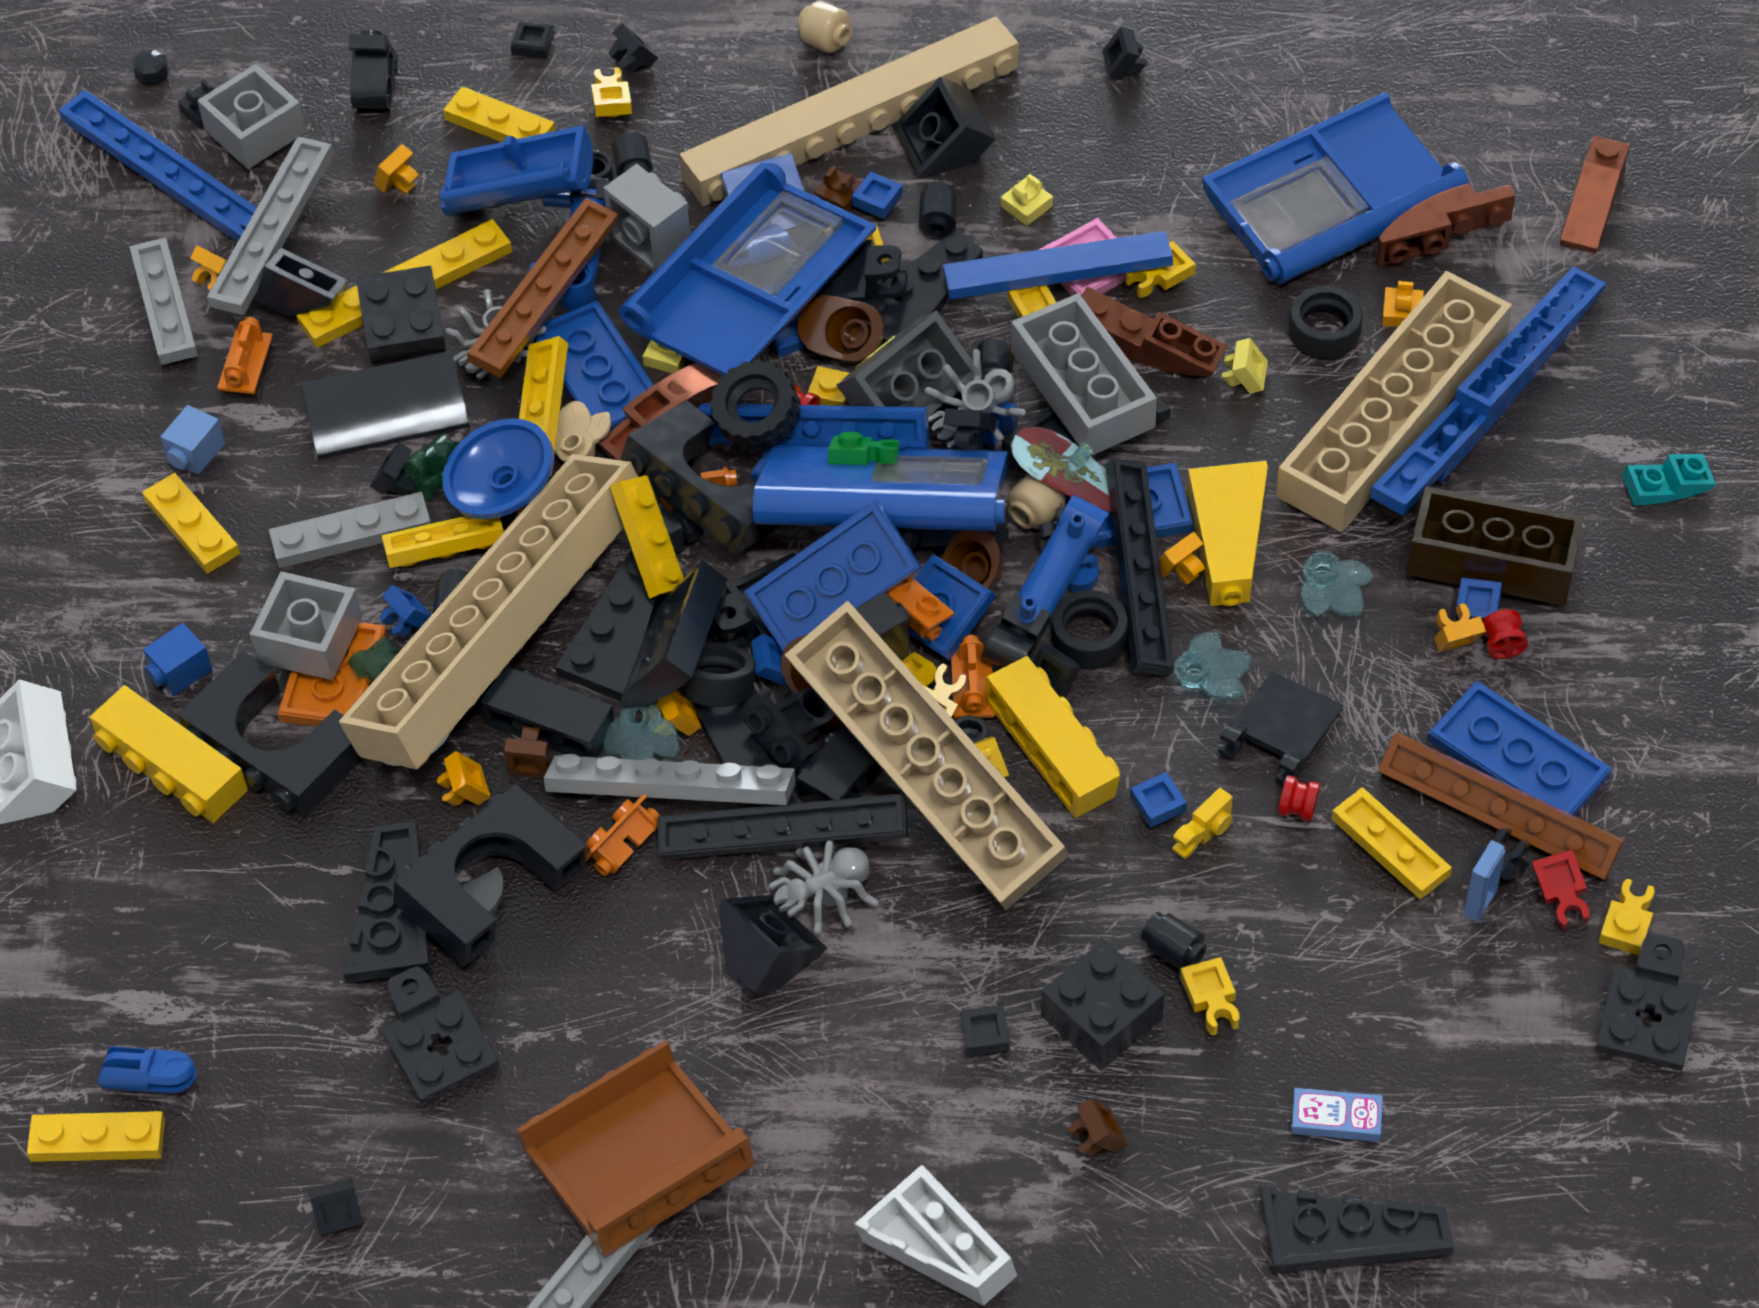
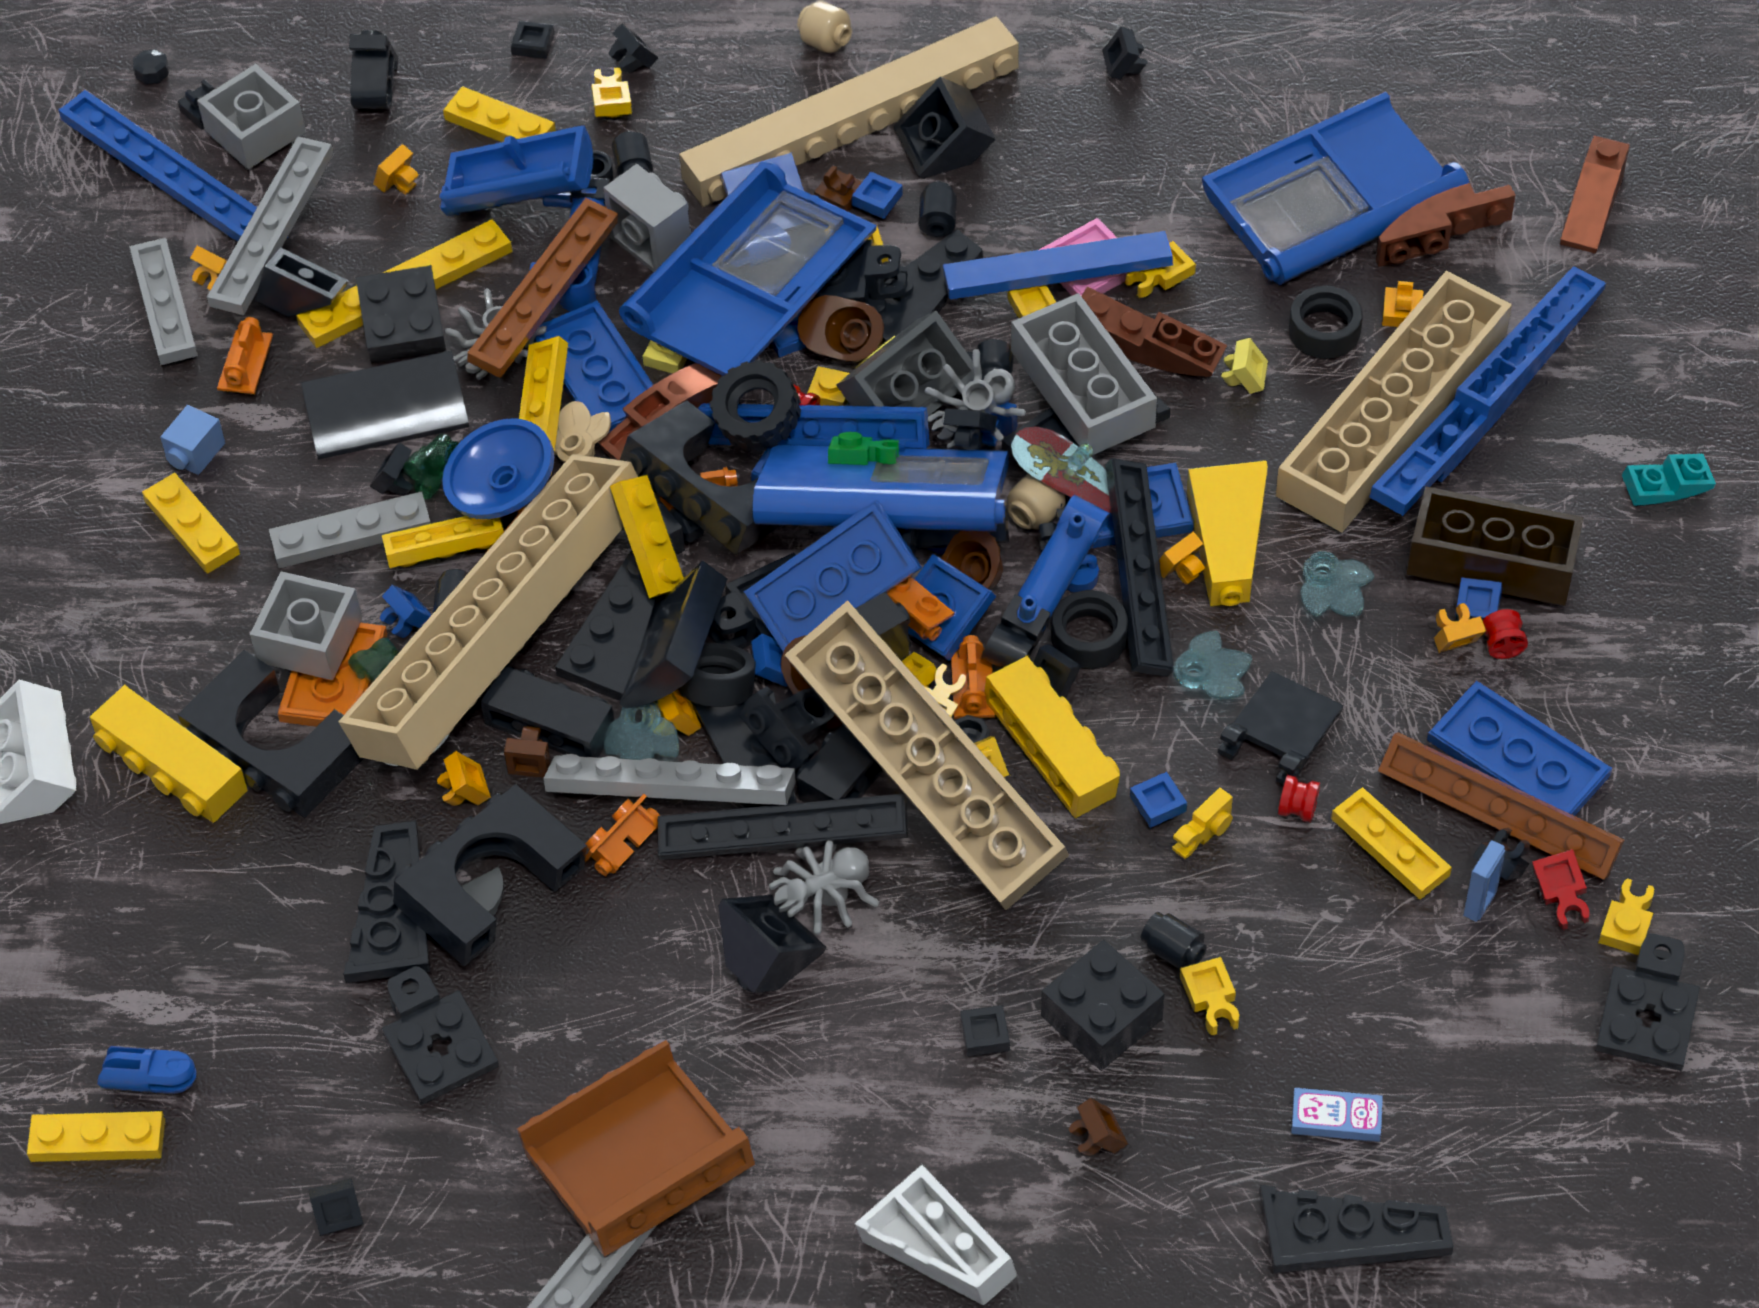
(176, 660): blue brick -> none
(1027, 200): light yellow tile -> none

